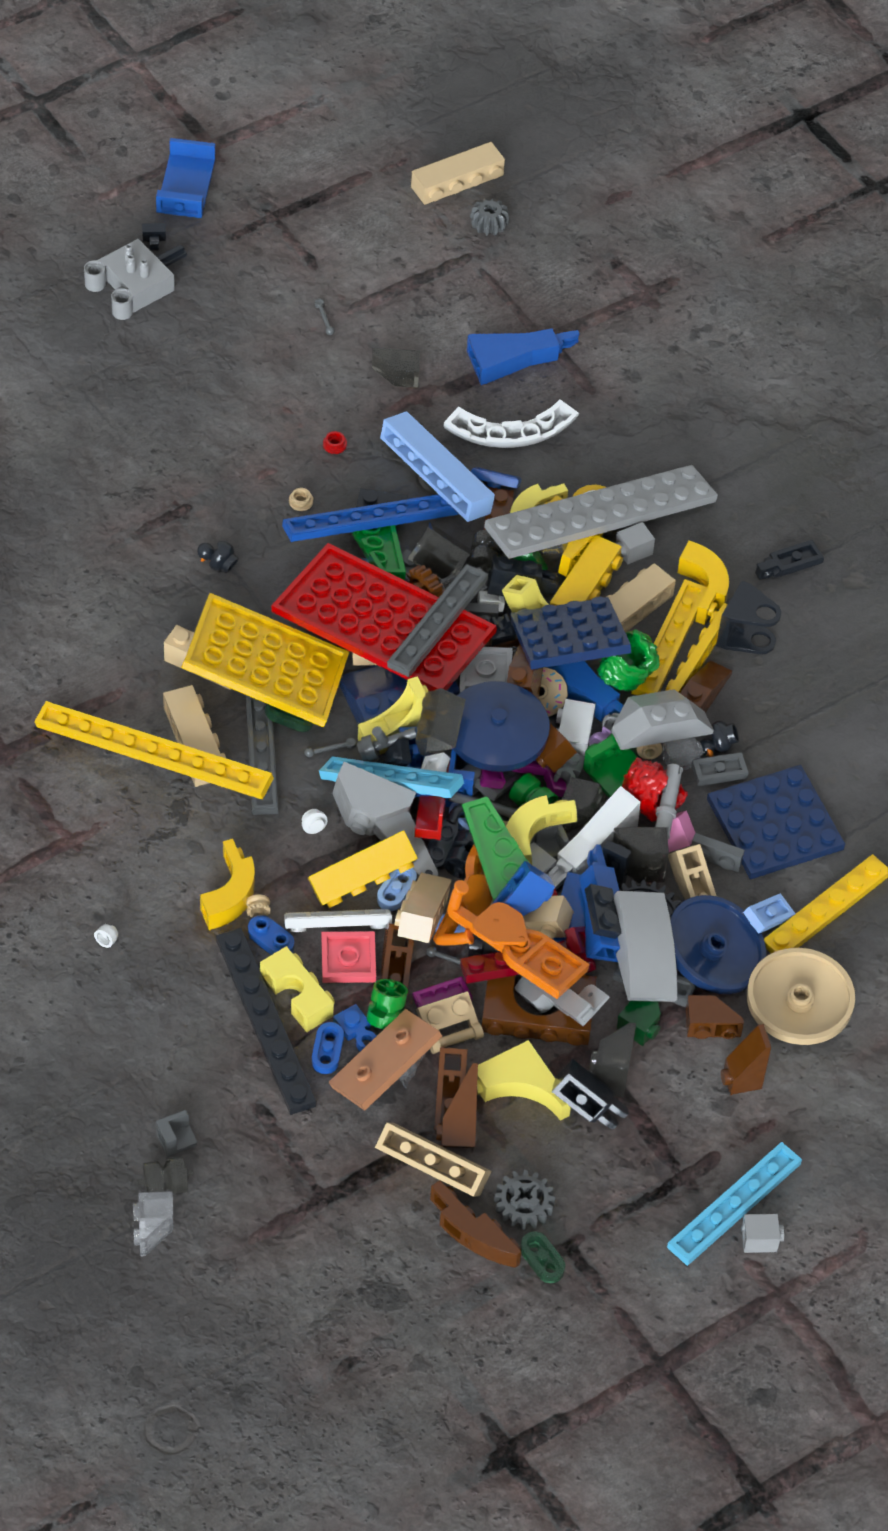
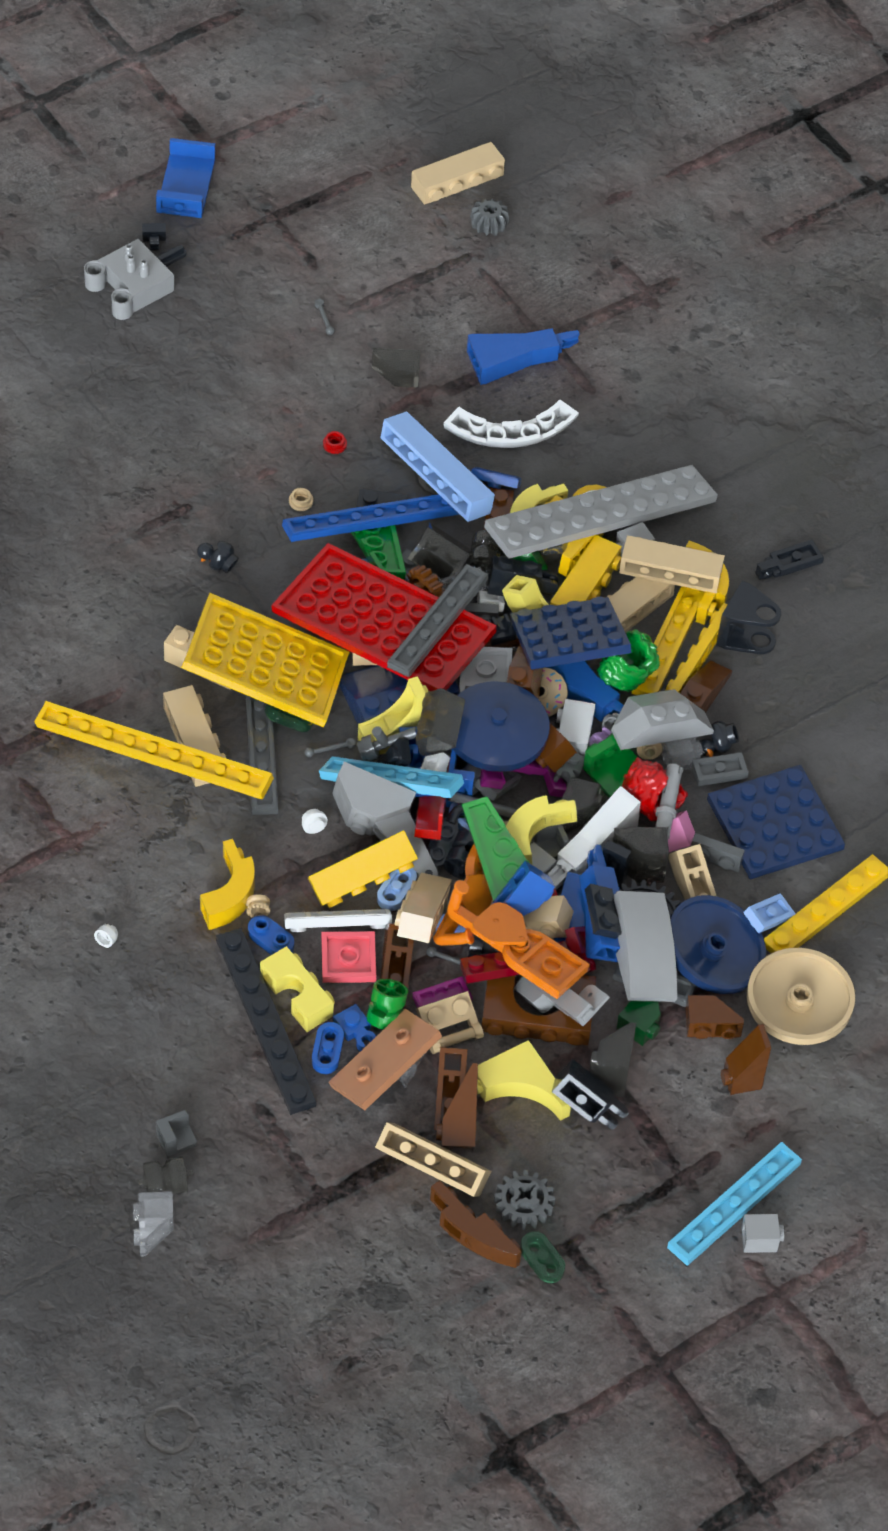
(529, 788): green wheel -> none
(671, 564): none -> tan brick

